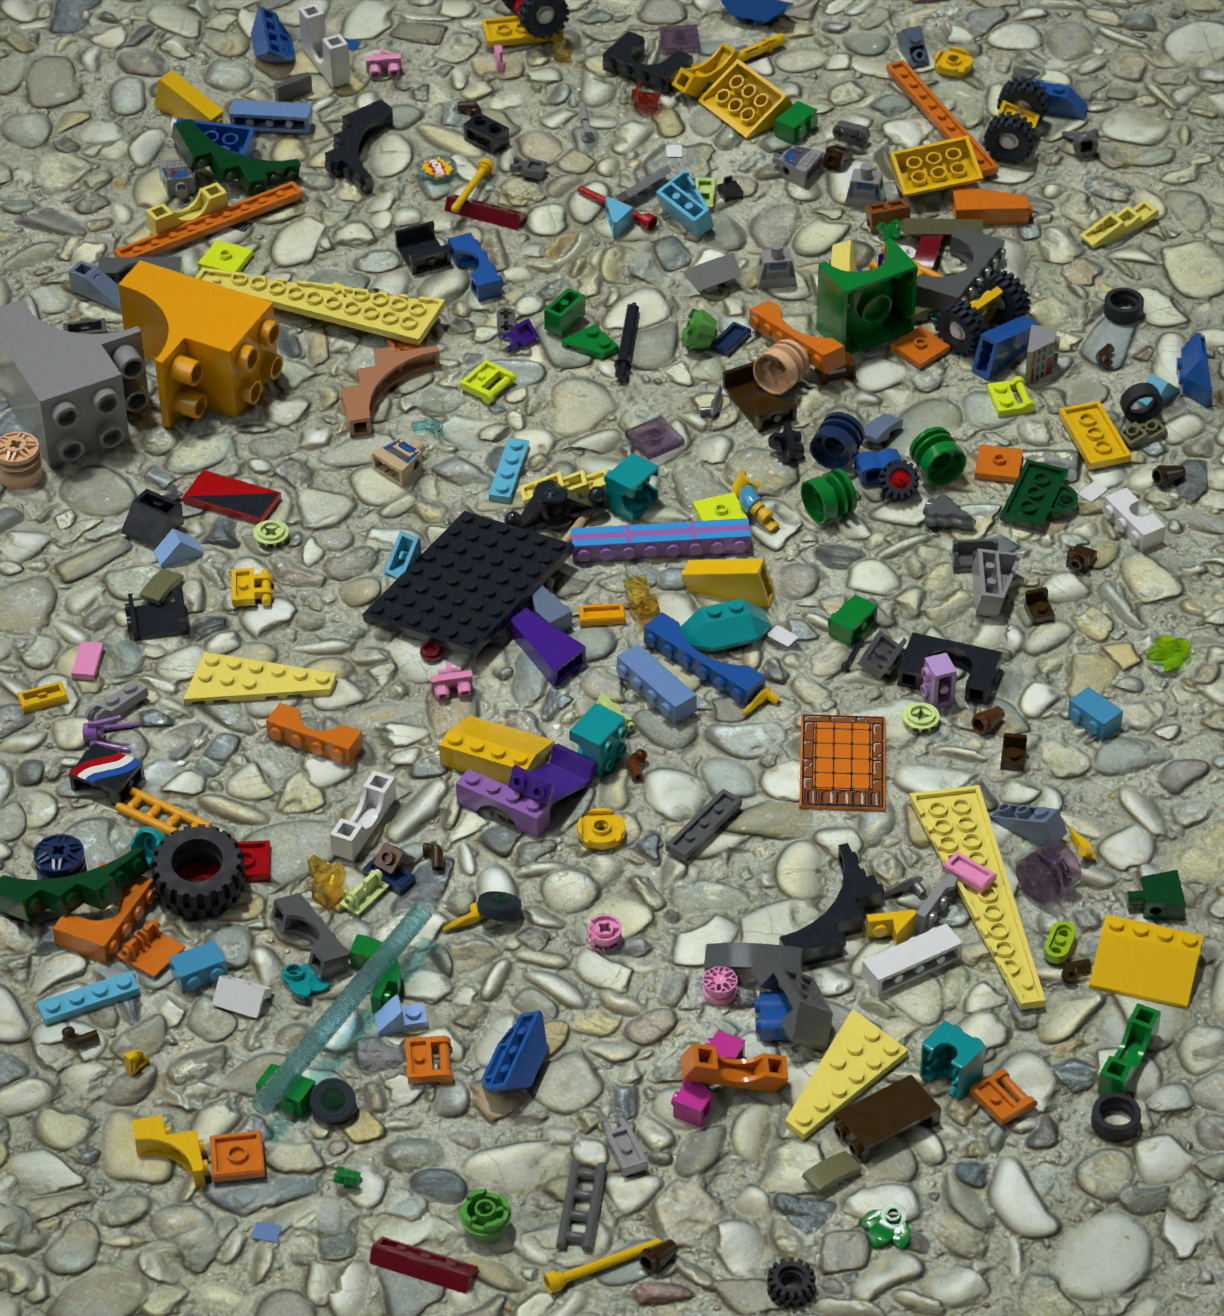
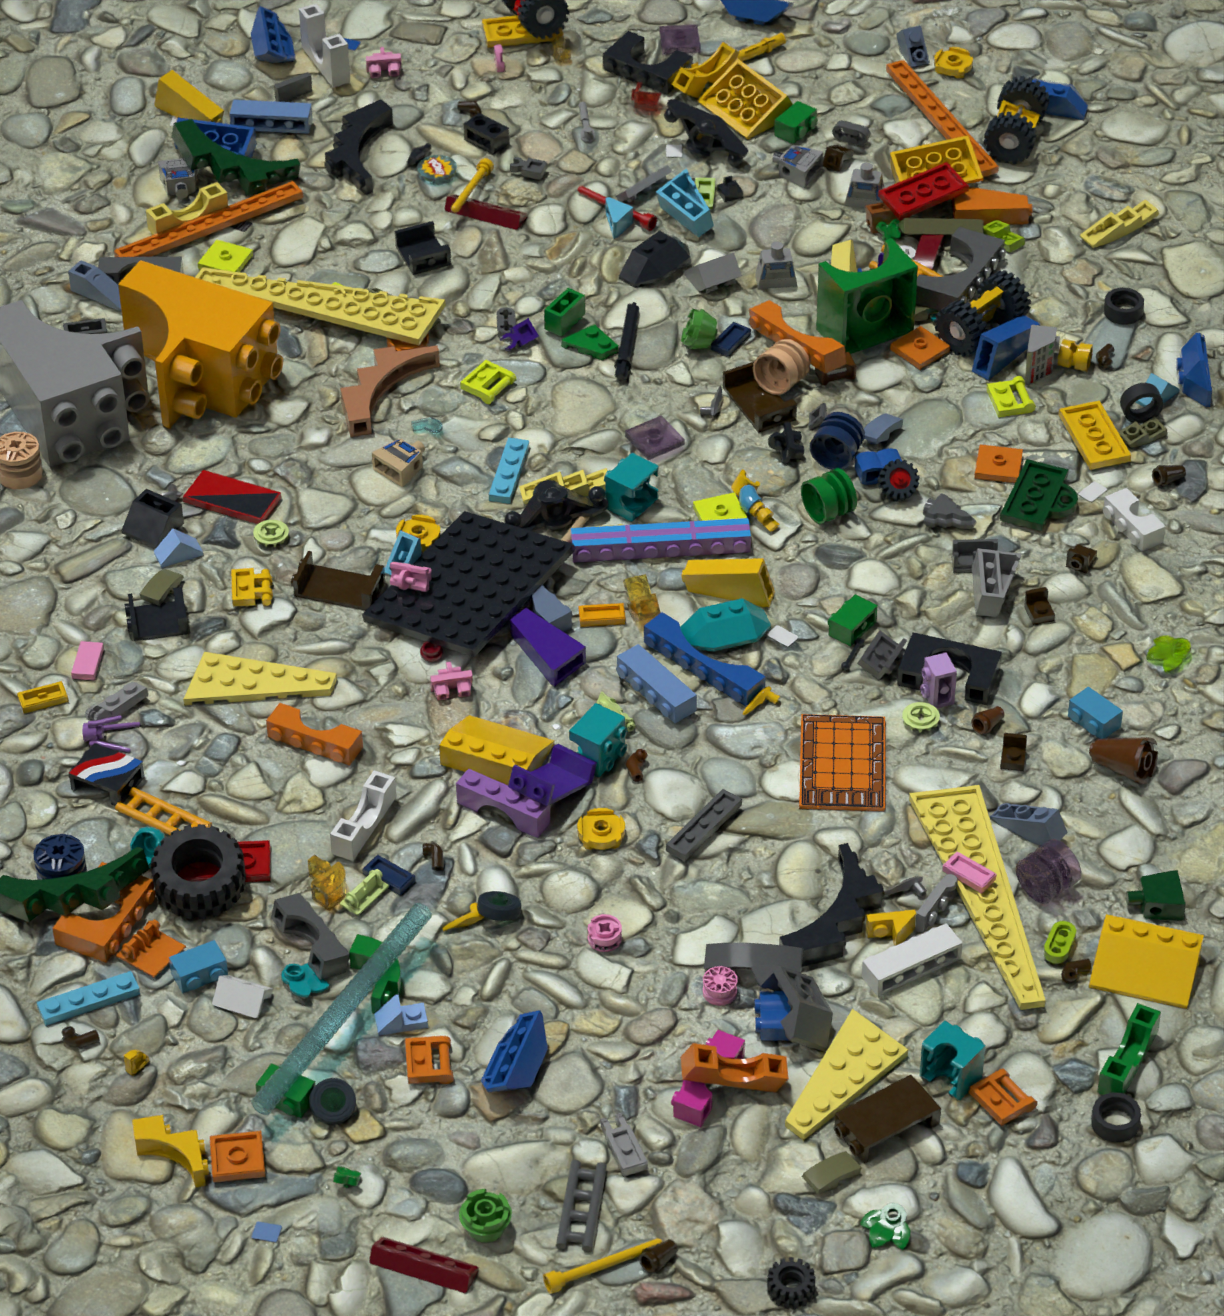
(337, 585): none -> dark brown panel
(391, 857): reddish brown bracket -> none
(410, 576): none -> bright pink hips
(419, 154): none -> black piece
(423, 524): none -> yellow plate
(468, 253): blue arch -> none
(654, 260): none -> black wedge
(706, 132): none -> black piece
(817, 416): none -> dark grey slope
(923, 191): none -> red tile
(937, 456): green wheel -> none
(1002, 231): none -> lime slope
(1075, 355): none -> yellow wheel
(1082, 845): yellow bar -> none
(1085, 142): dark grey piece -> none
(1126, 756): none -> reddish brown cone

